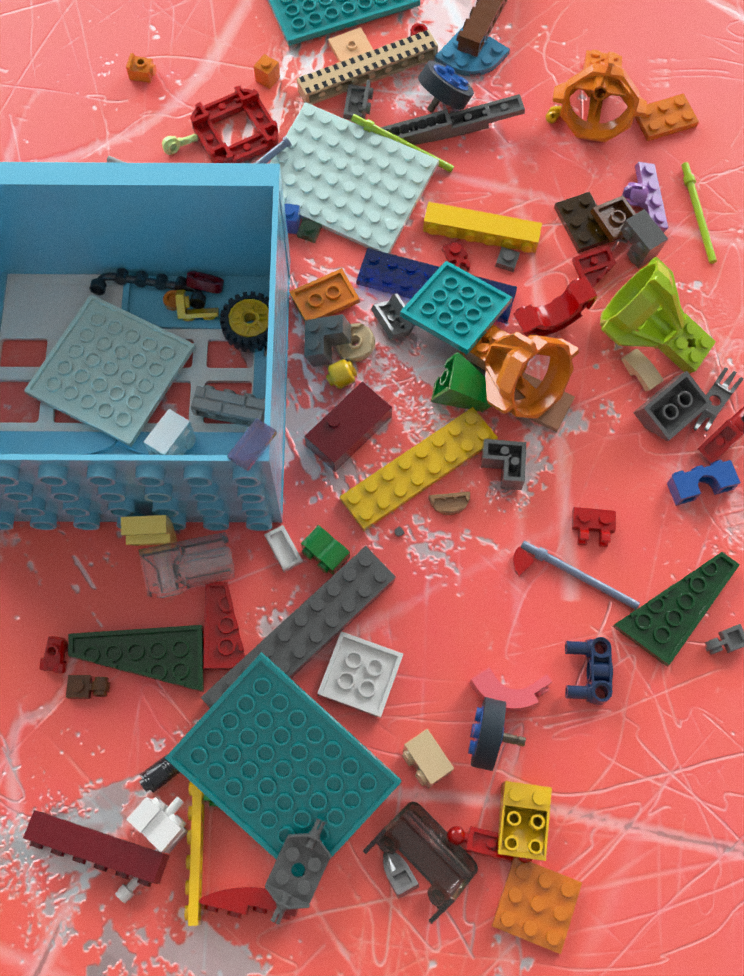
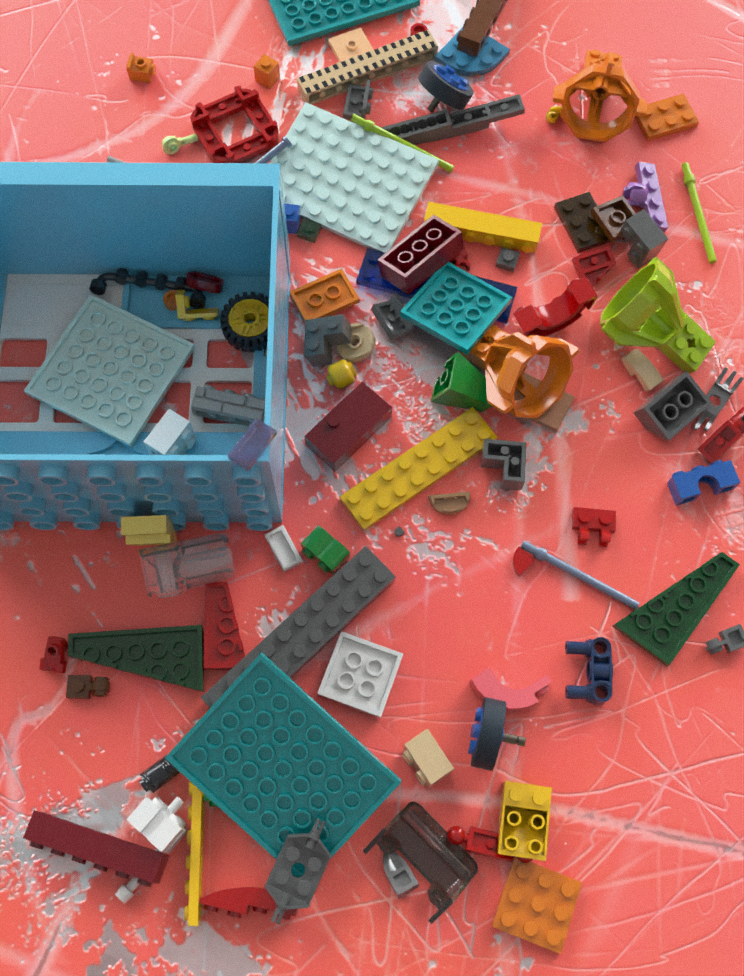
(420, 254): none -> dark red brick

